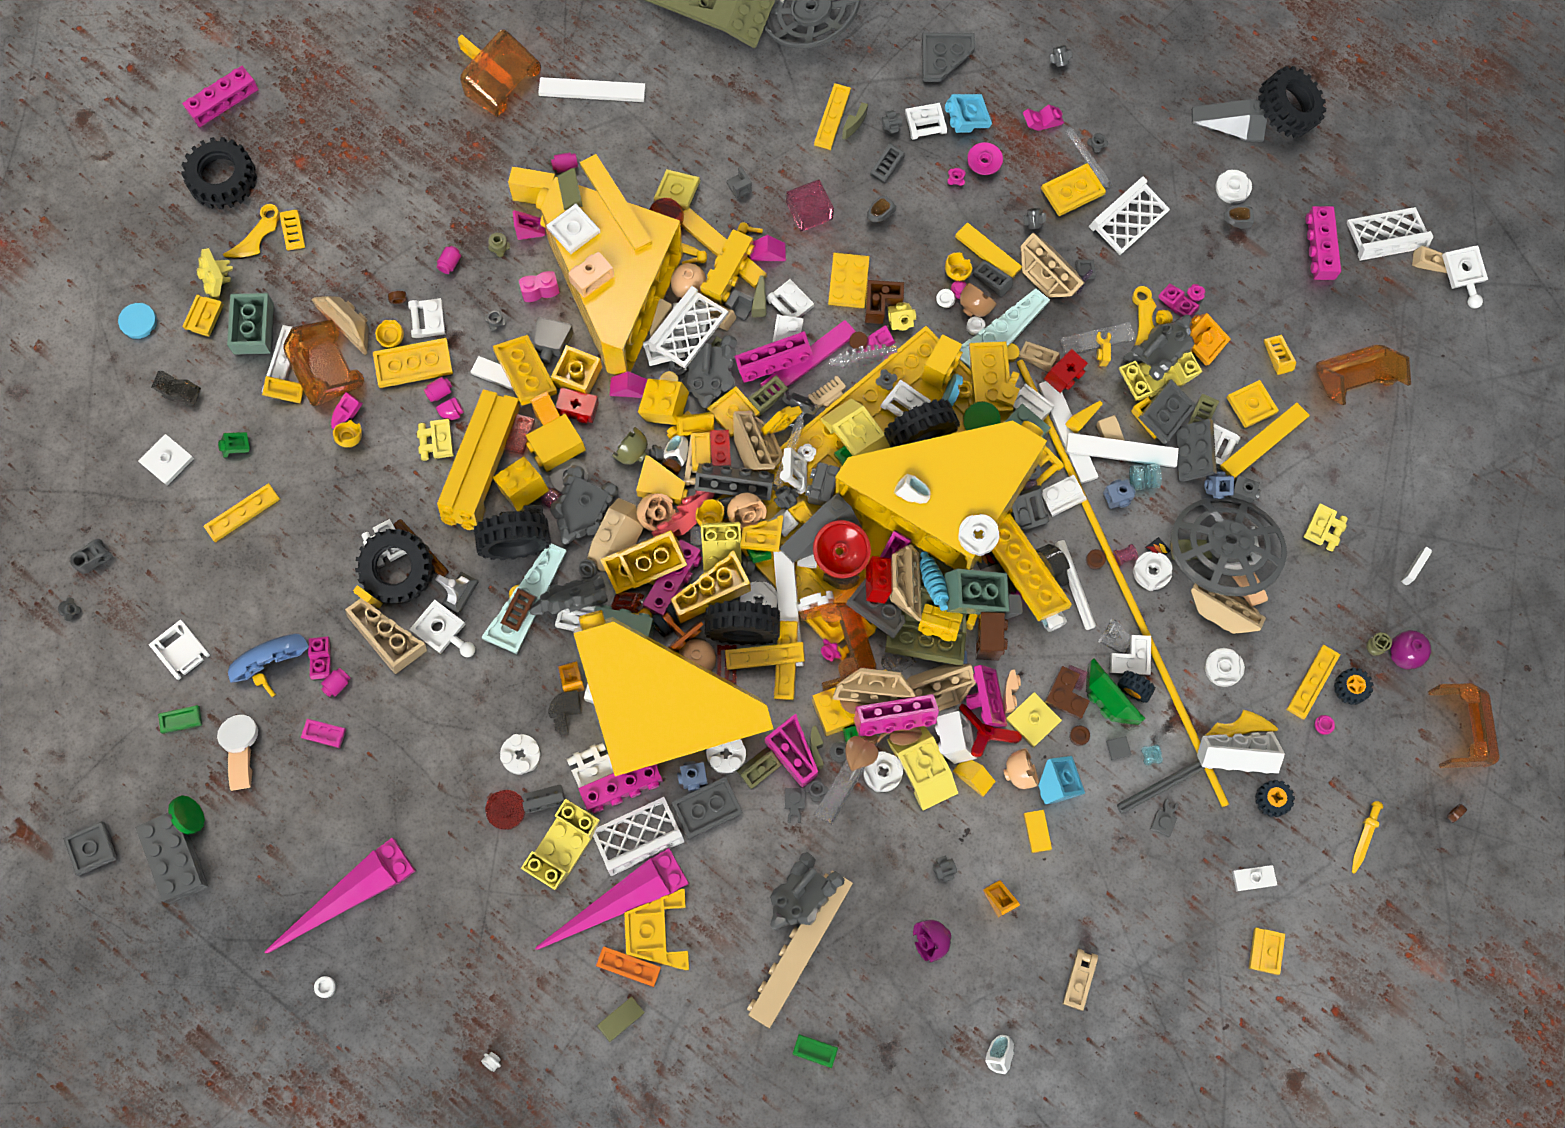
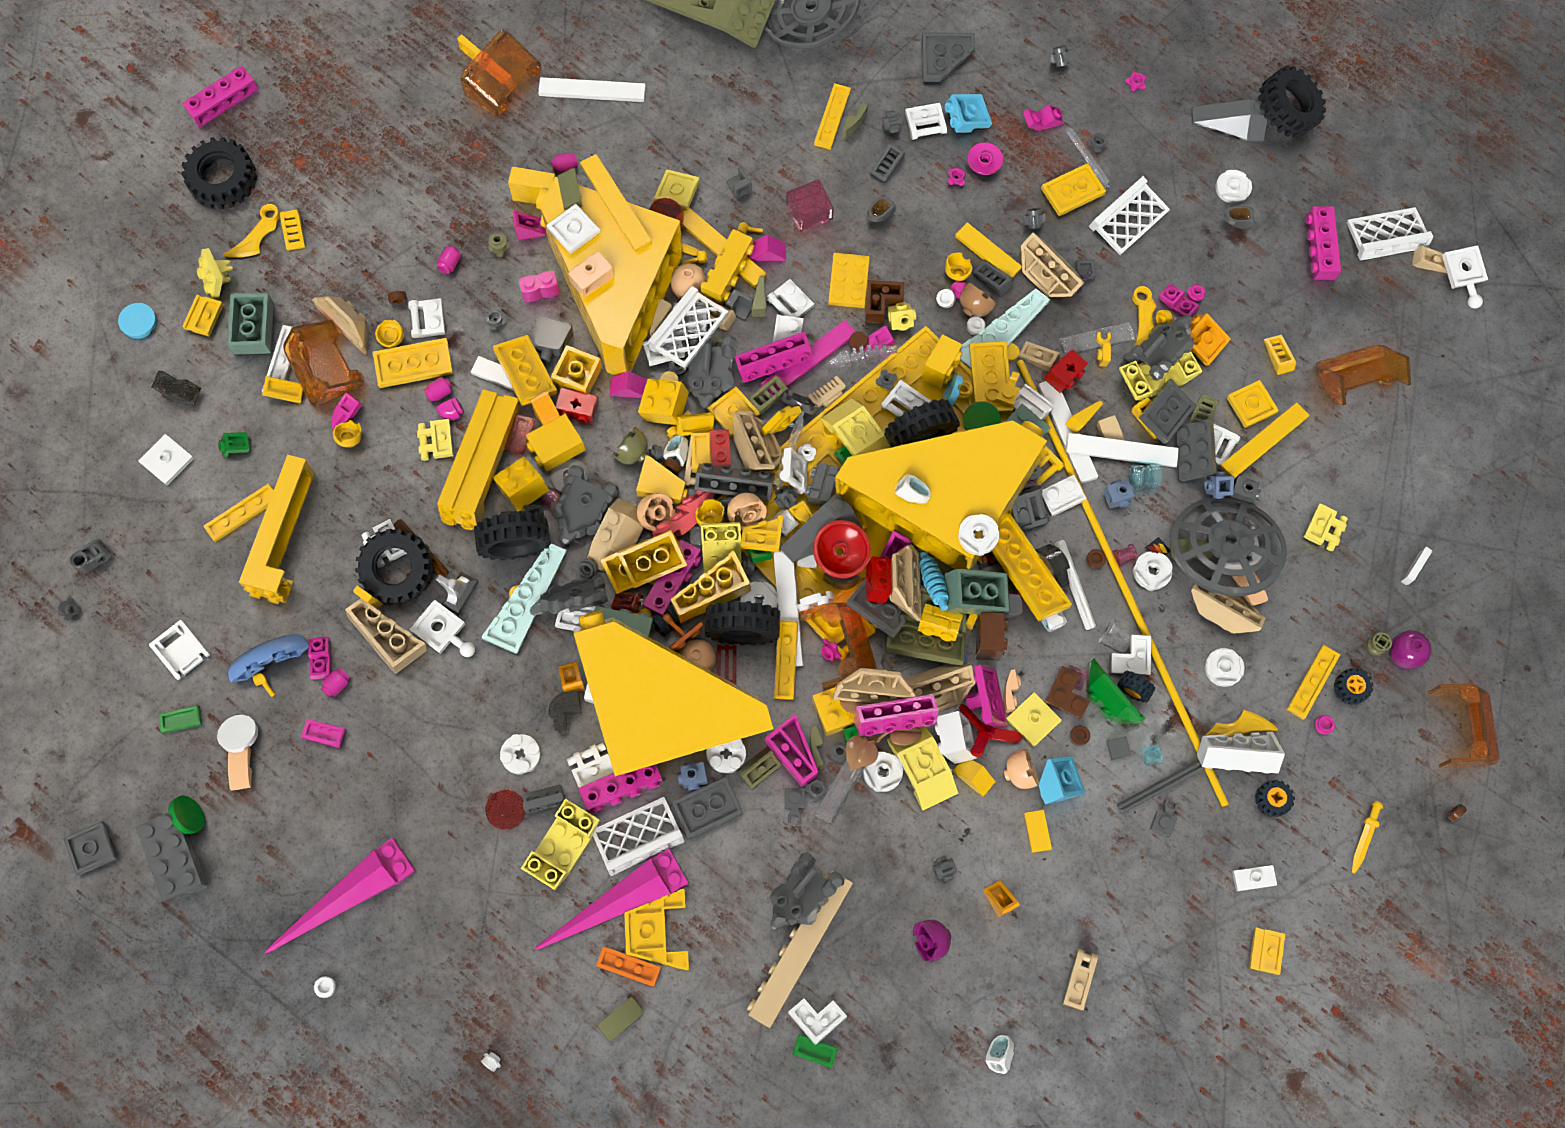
(261, 572): none -> yellow brick
(516, 599): reddish brown slope -> none
(765, 655): yellow tile -> none
(817, 1025): none -> white plate
(1136, 77): none -> dark pink plate

